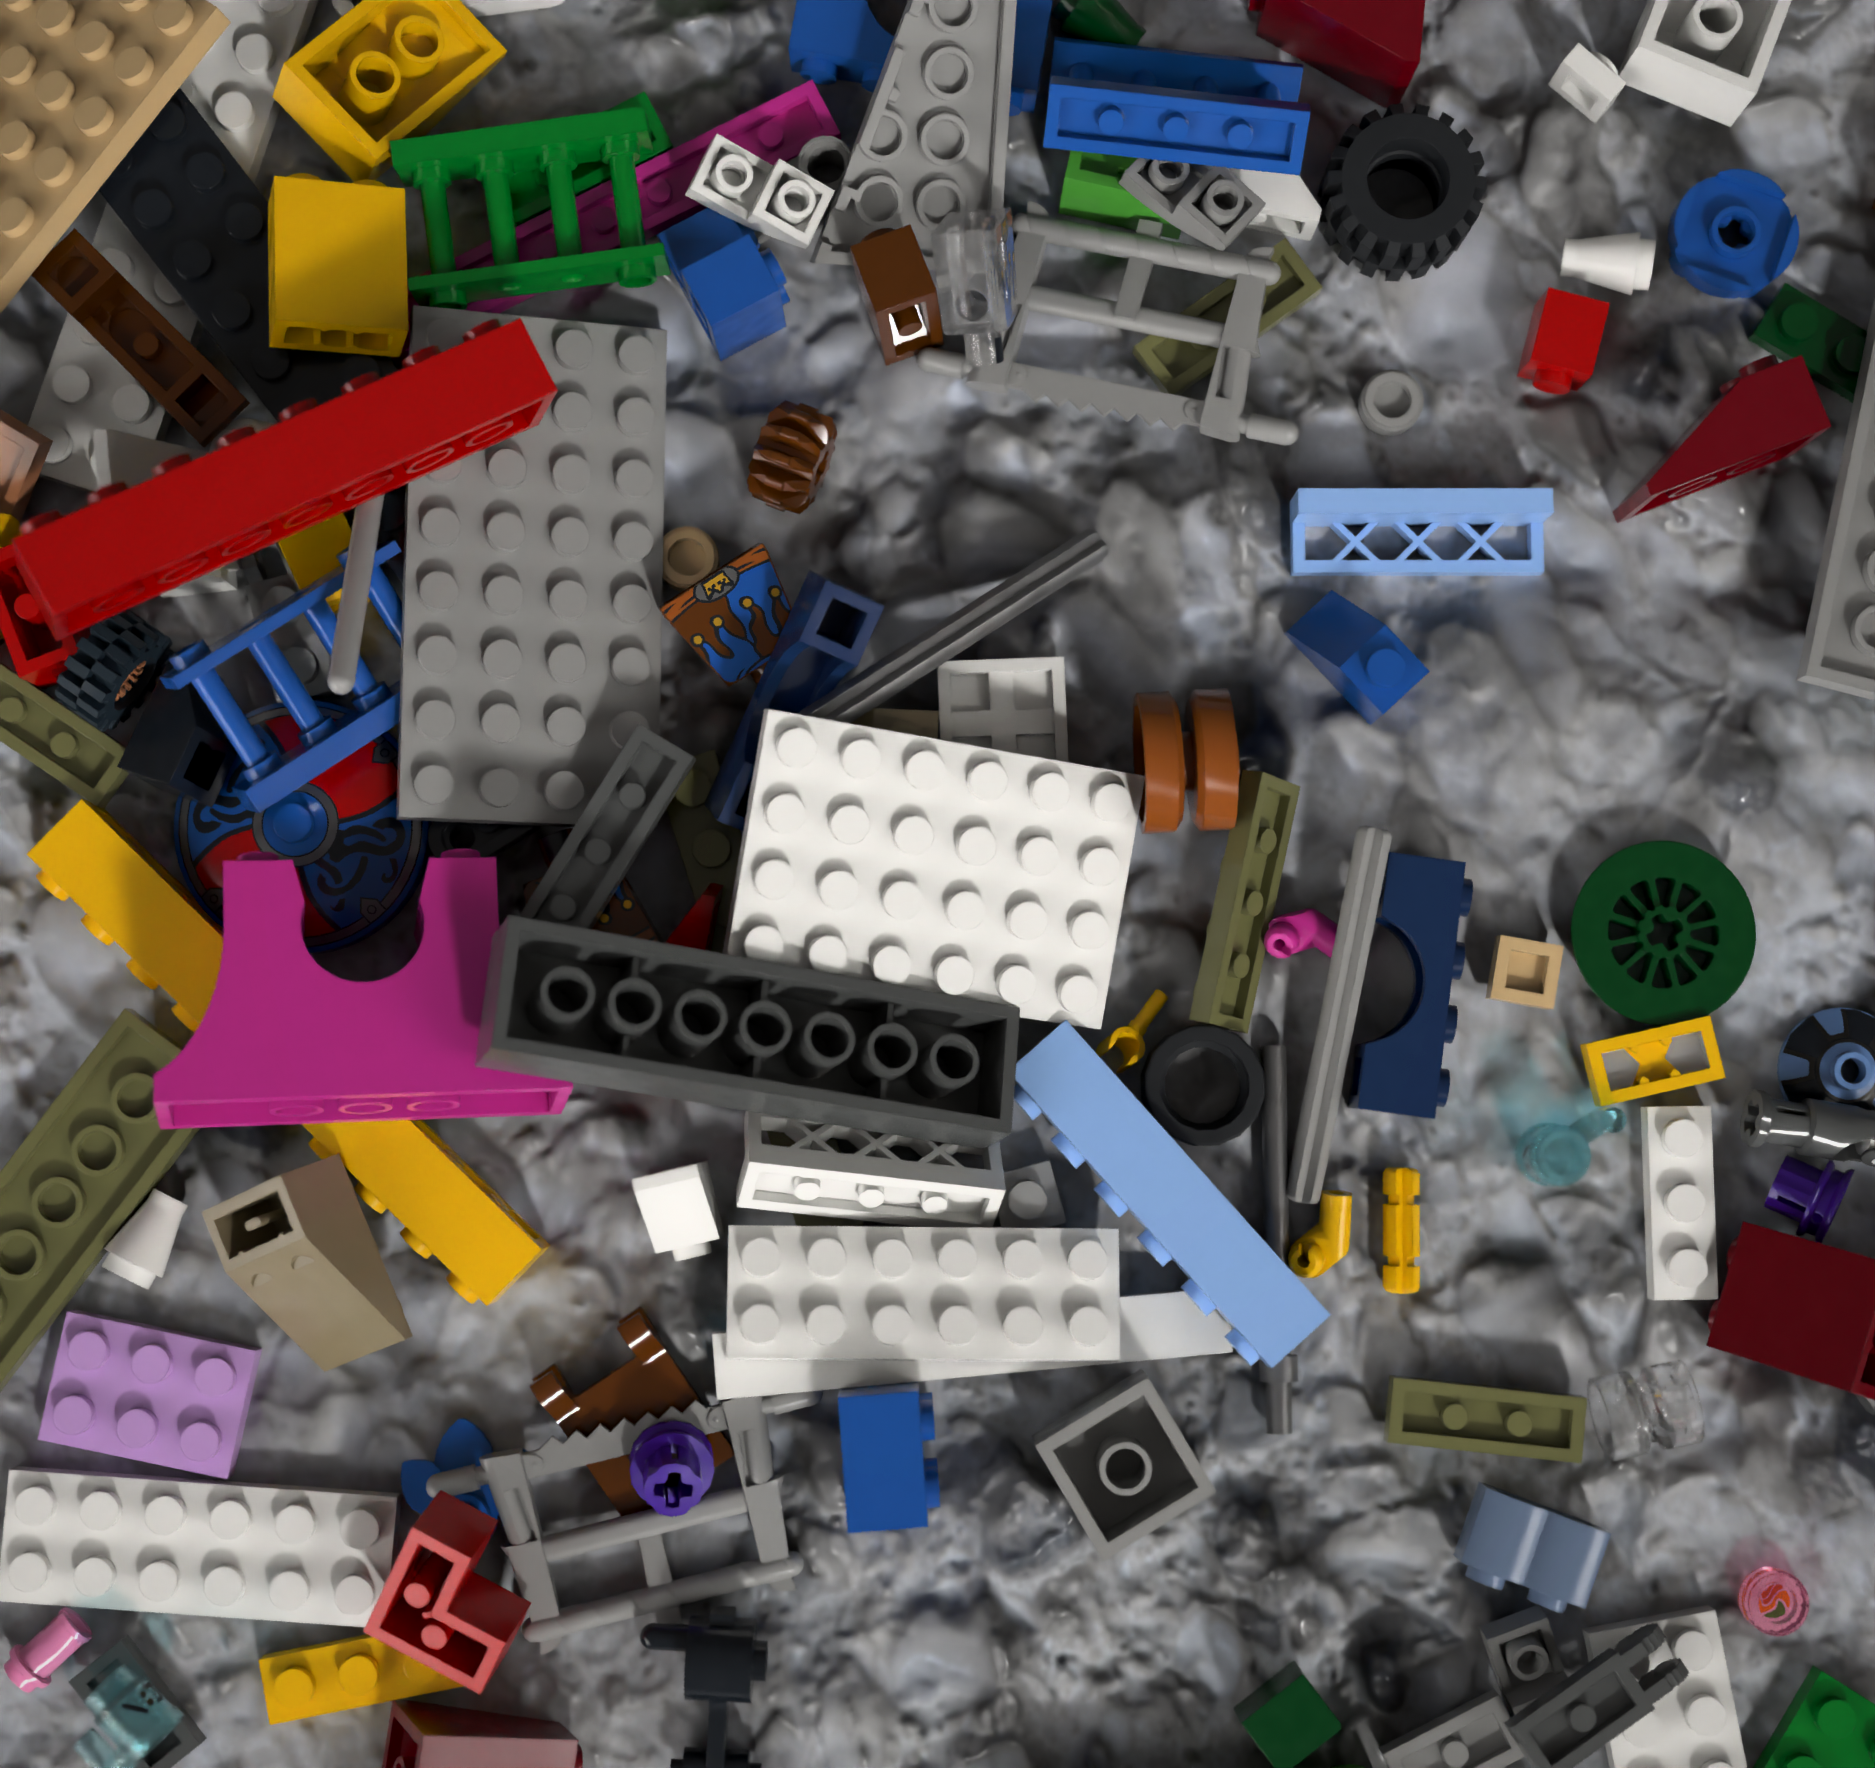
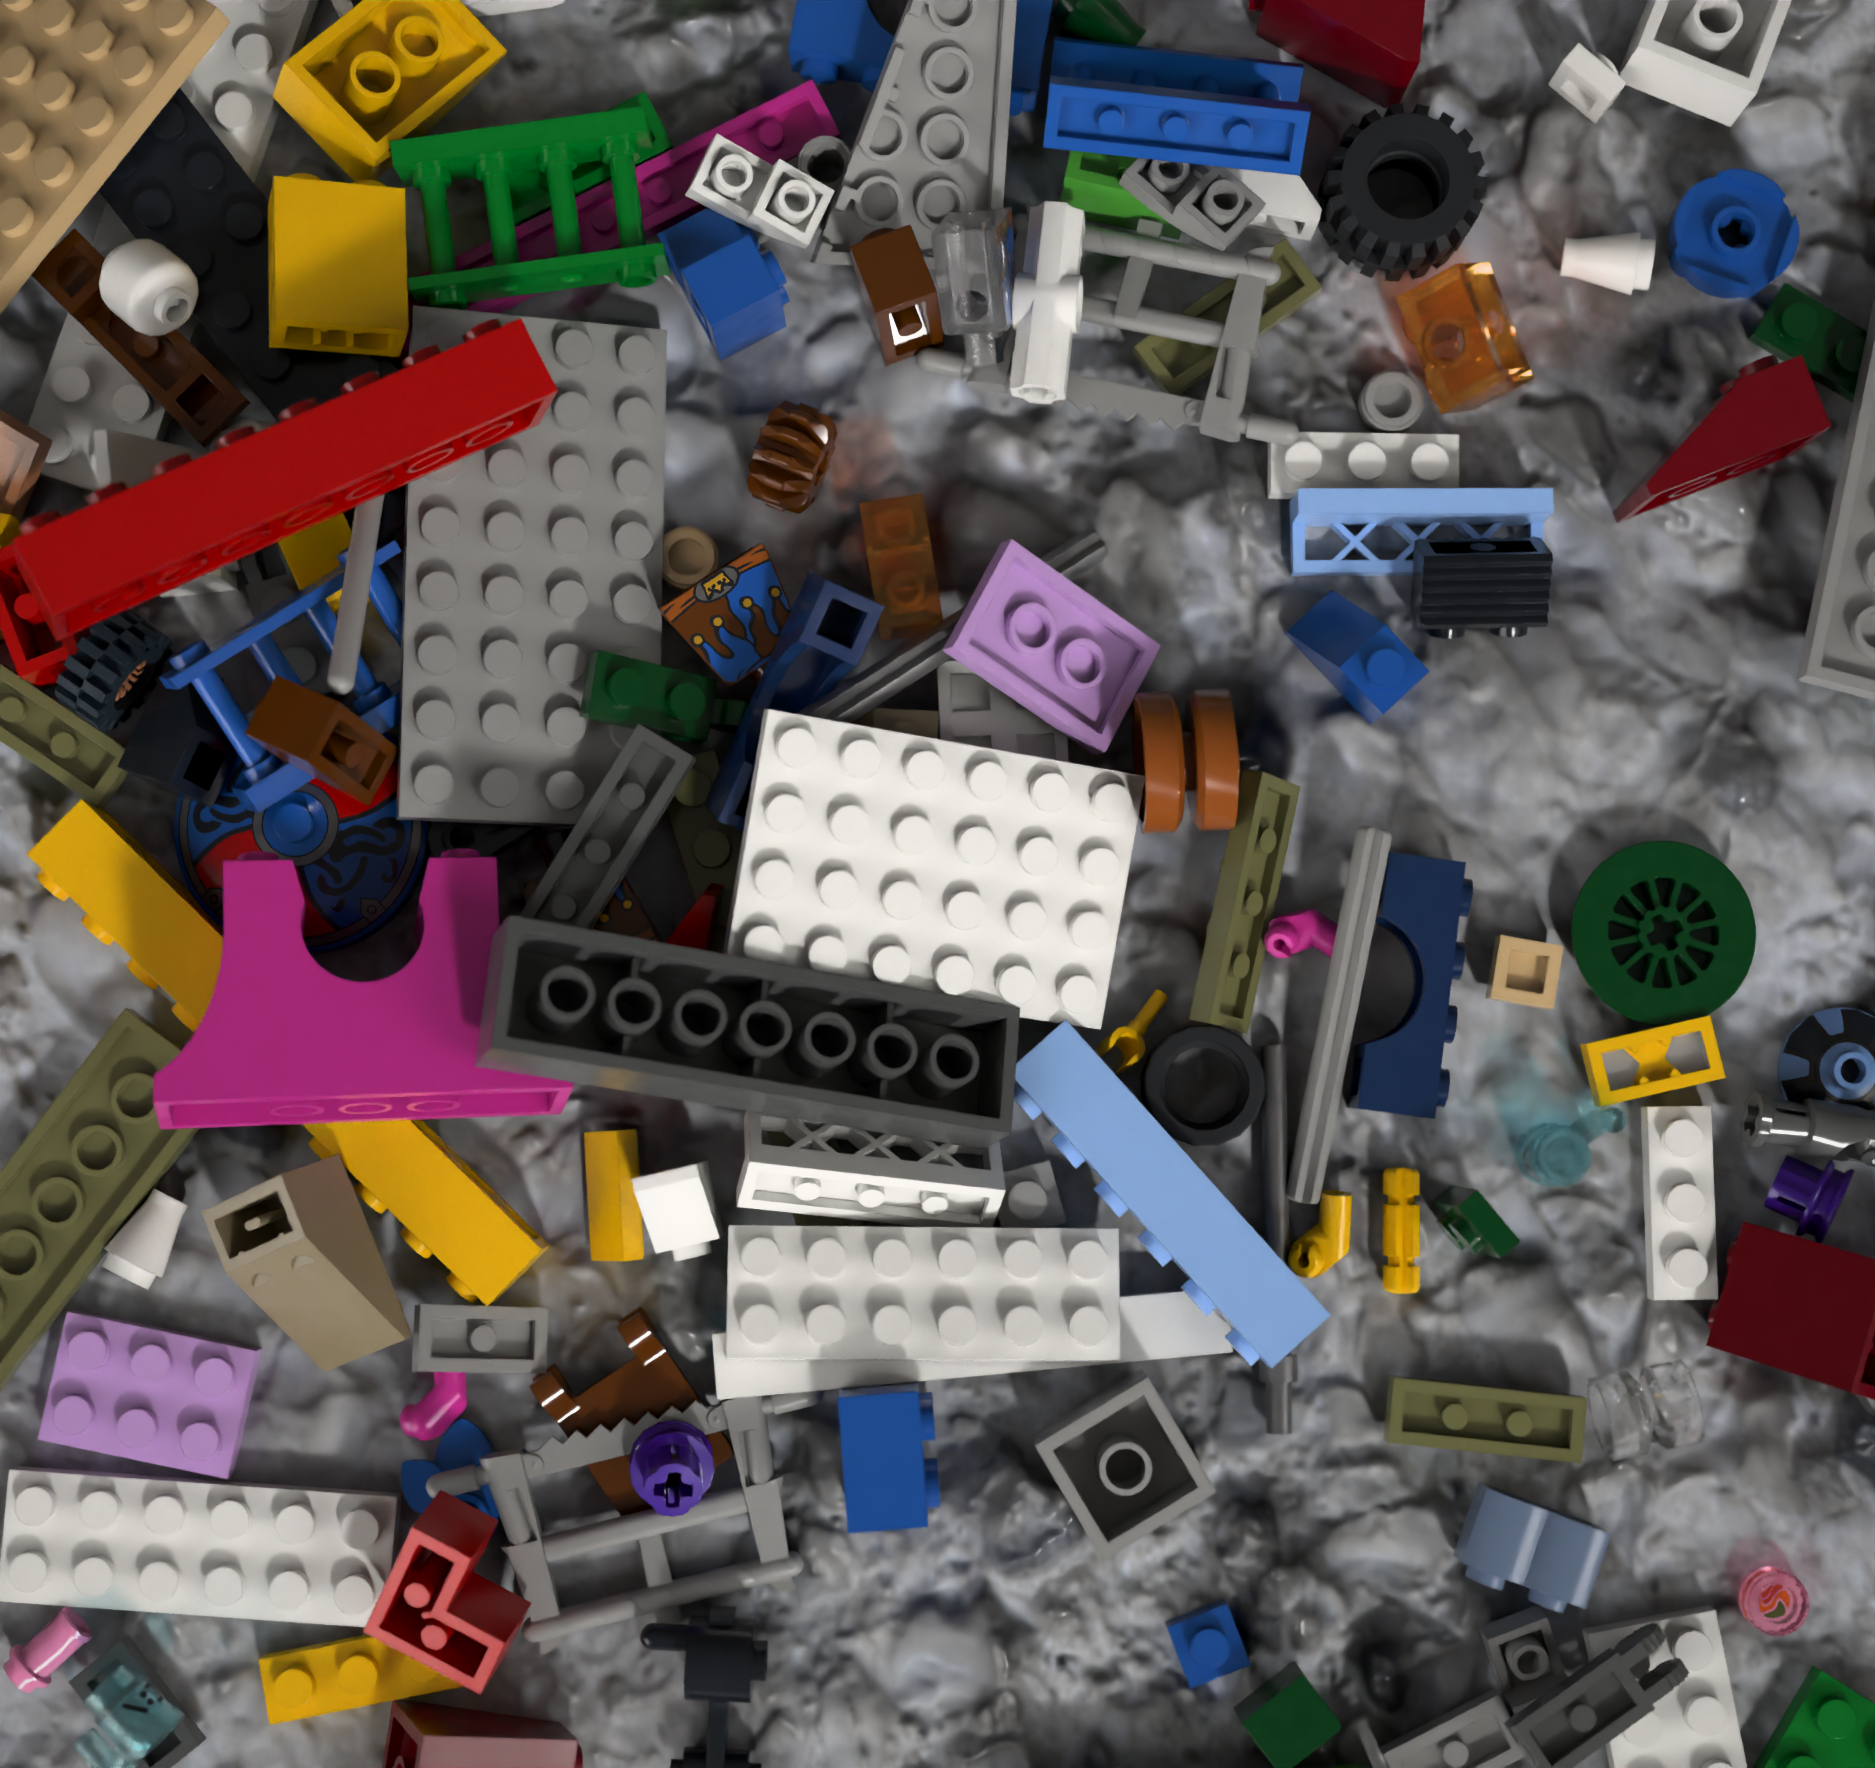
(148, 287): none -> white head
(322, 739): none -> reddish brown slope
(437, 1408): none -> dark pink arm
(480, 1339): none -> light grey plate
(612, 1204): none -> yellow tile
(656, 697): none -> dark green plate
(901, 565): none -> clear orange brick
(1047, 302): none -> white piece
(1052, 647): none -> lavender plate
(1207, 1643): none -> blue plate
(1363, 462): none -> white plate
(1473, 1222): none -> dark green plate
(1480, 585): none -> black brick
(1491, 354): none -> clear orange brick
(1562, 341): red brick -> none

